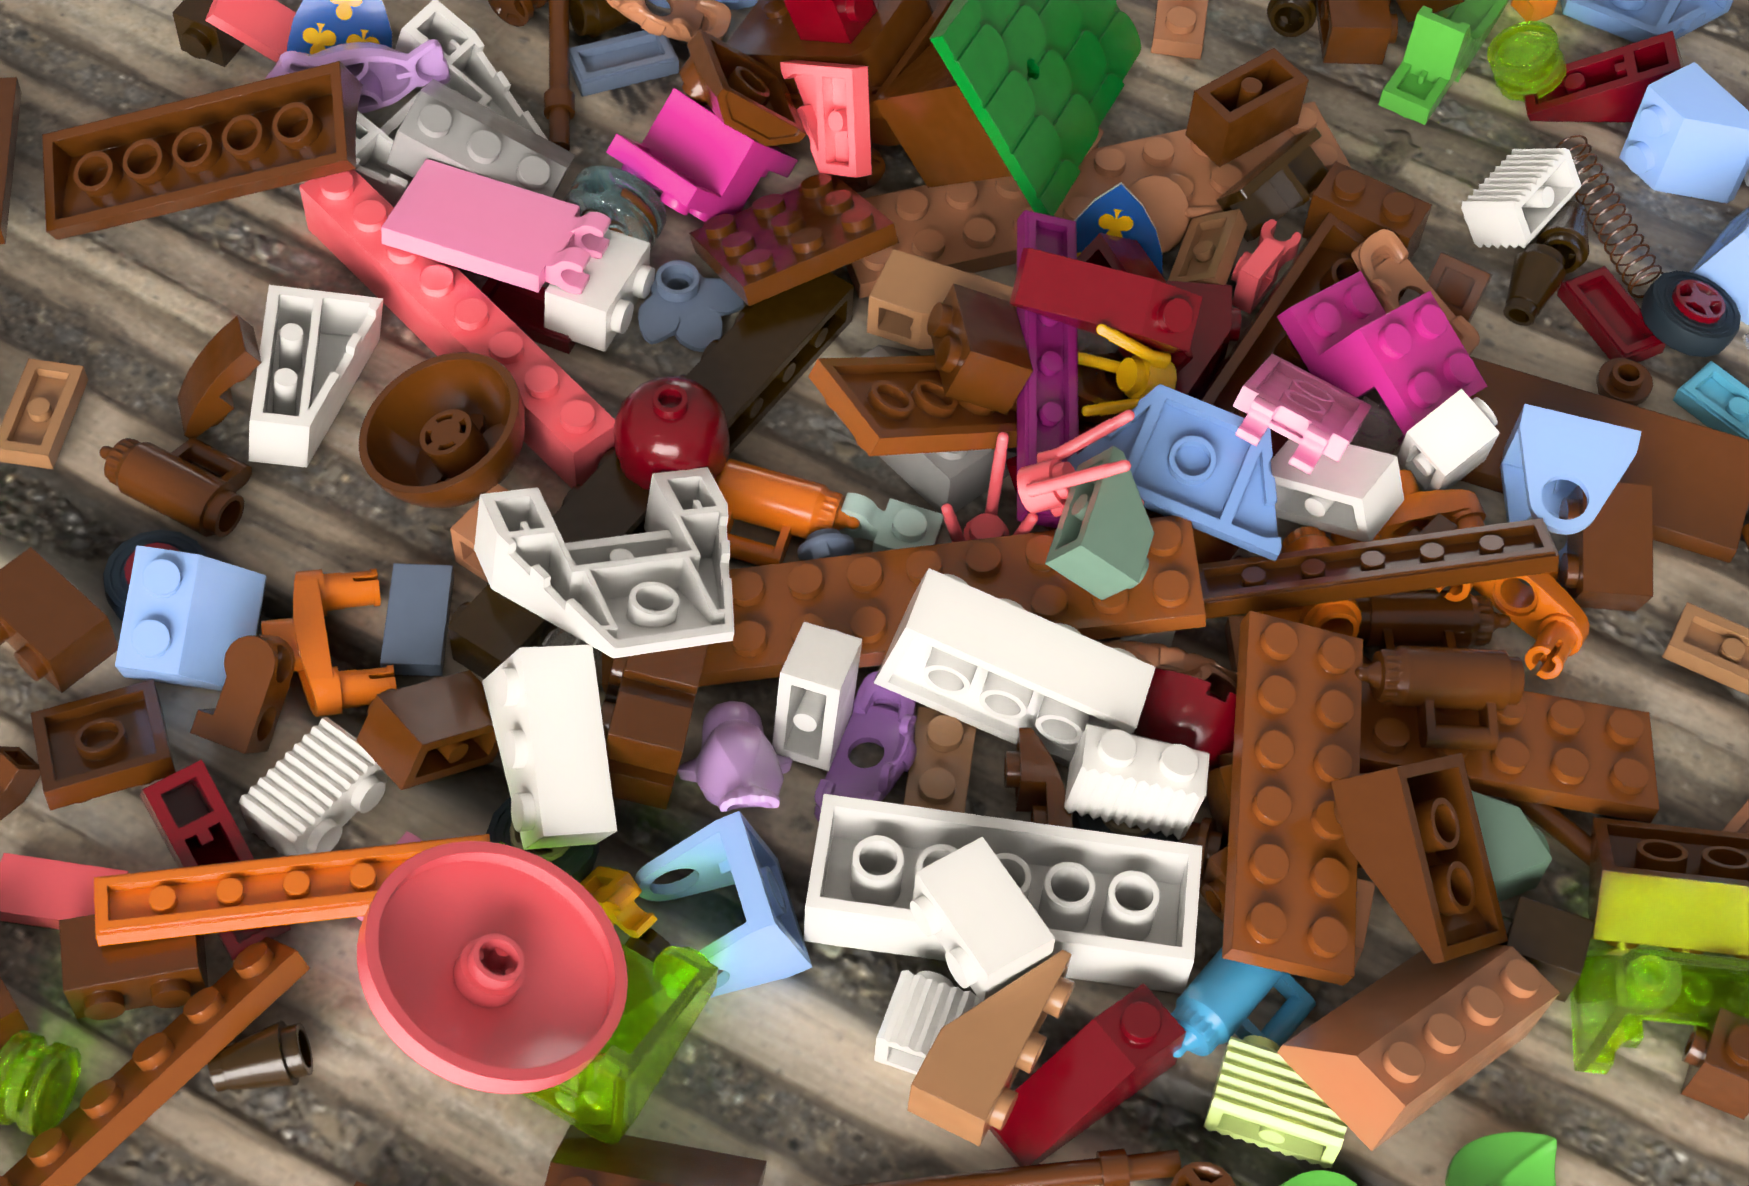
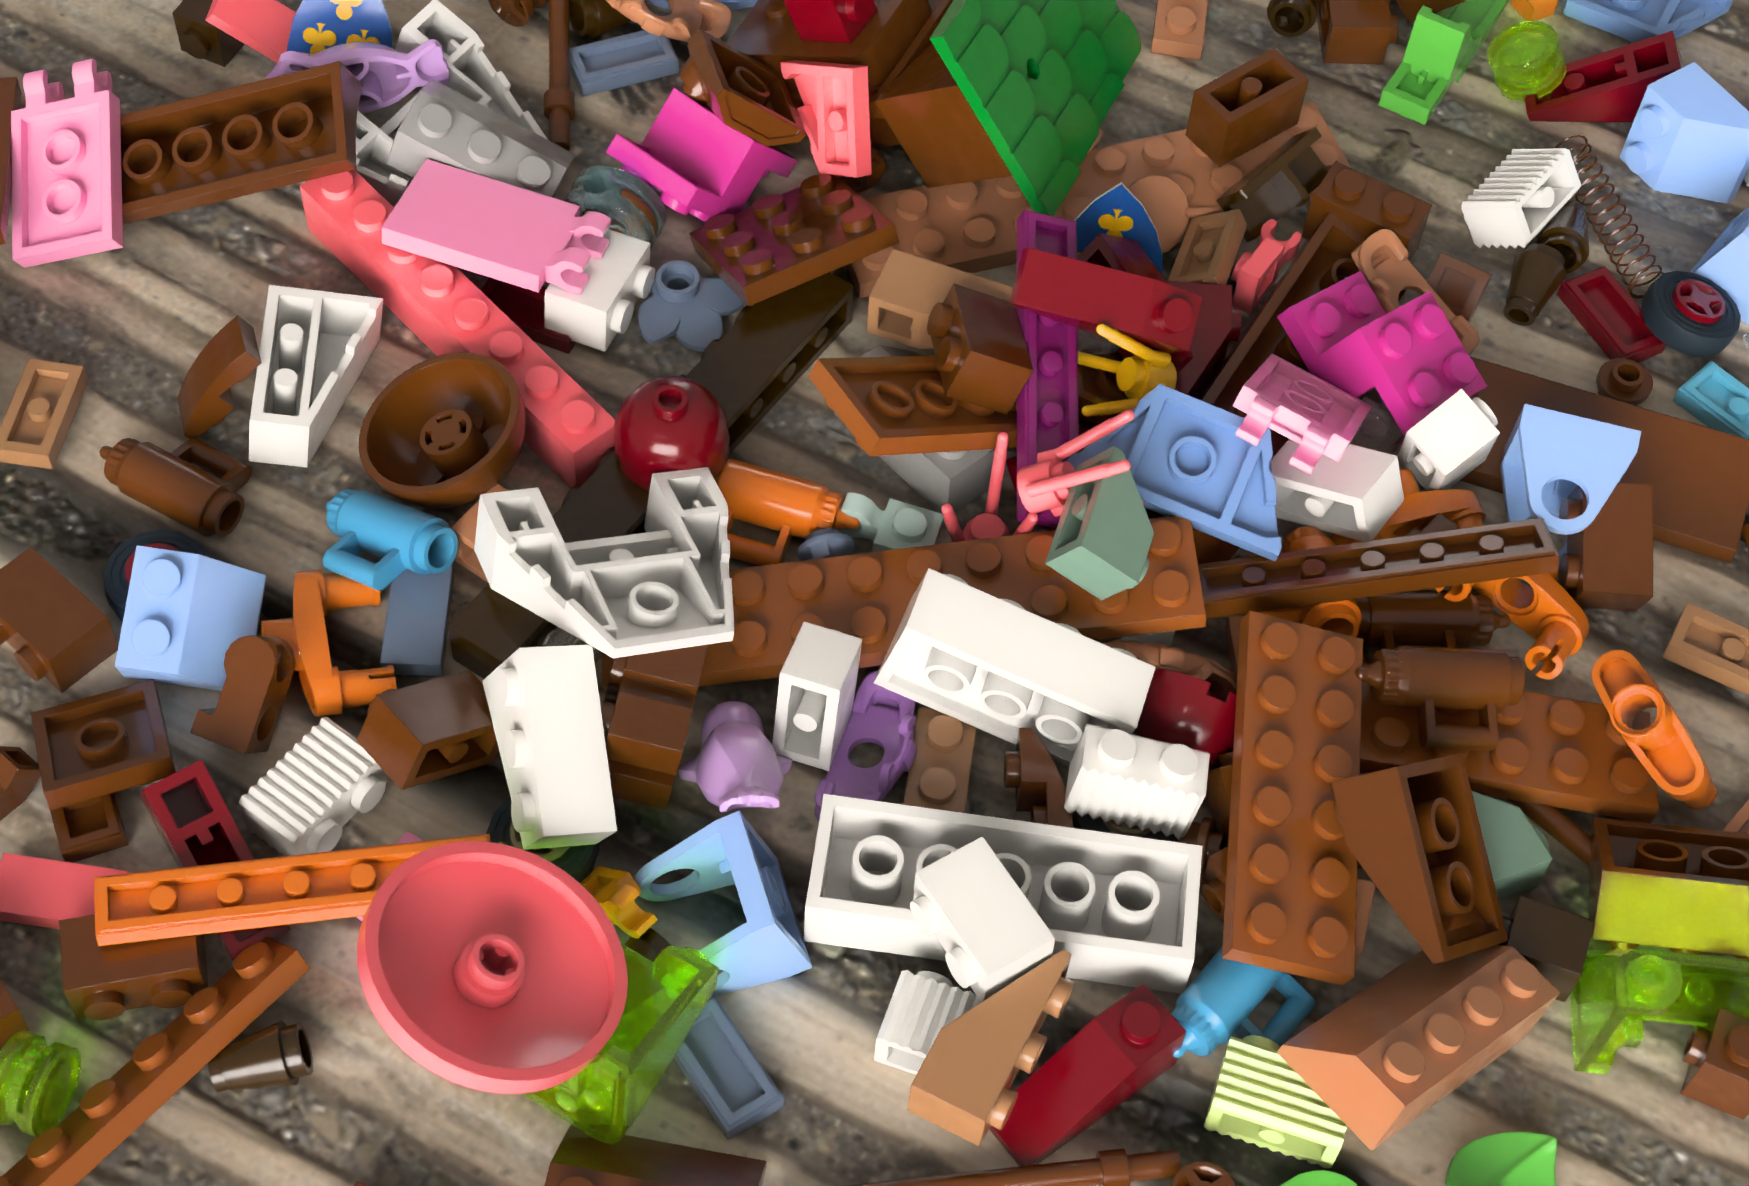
(66, 168): none -> bright pink tile
(89, 828): none -> reddish brown tile
(389, 531): none -> dark azure piece
(726, 1072): none -> sand blue tile
(1665, 745): none -> orange connector

